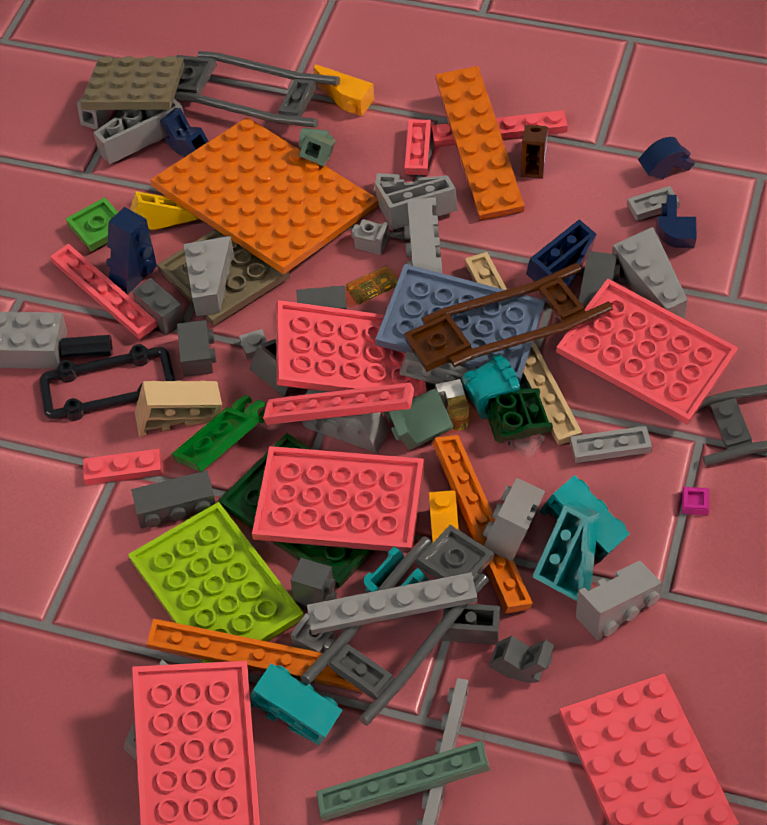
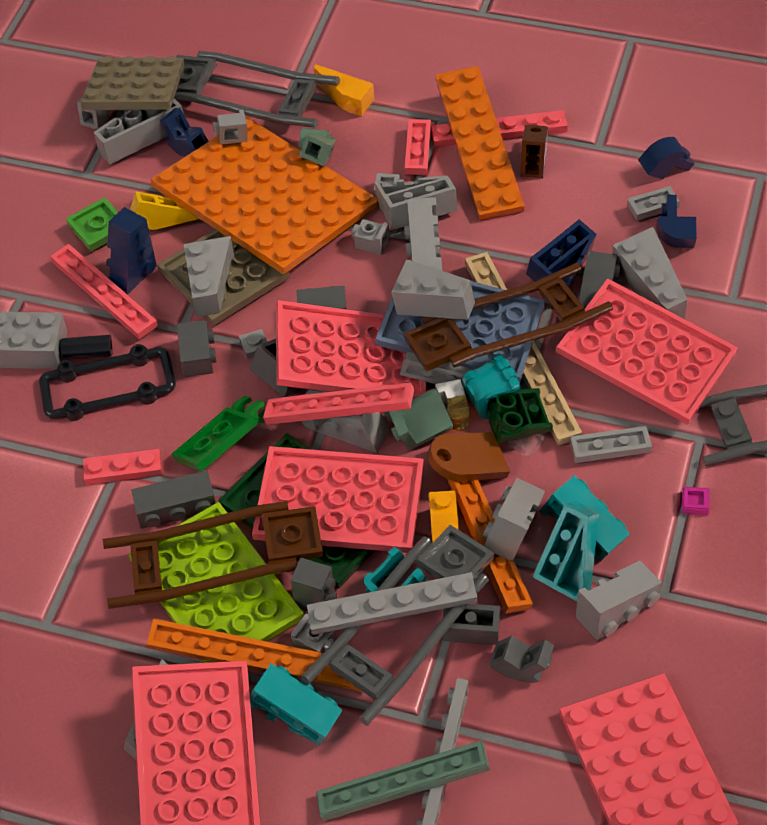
(159, 305): dark grey brick -> none
(176, 403): tan wedge -> none
(231, 128): none -> light grey brick
(287, 534): none -> reddish brown plate
(372, 285): clear yellow tile -> none
(432, 293): none -> light grey wedge
(468, 456): none -> dark orange tile

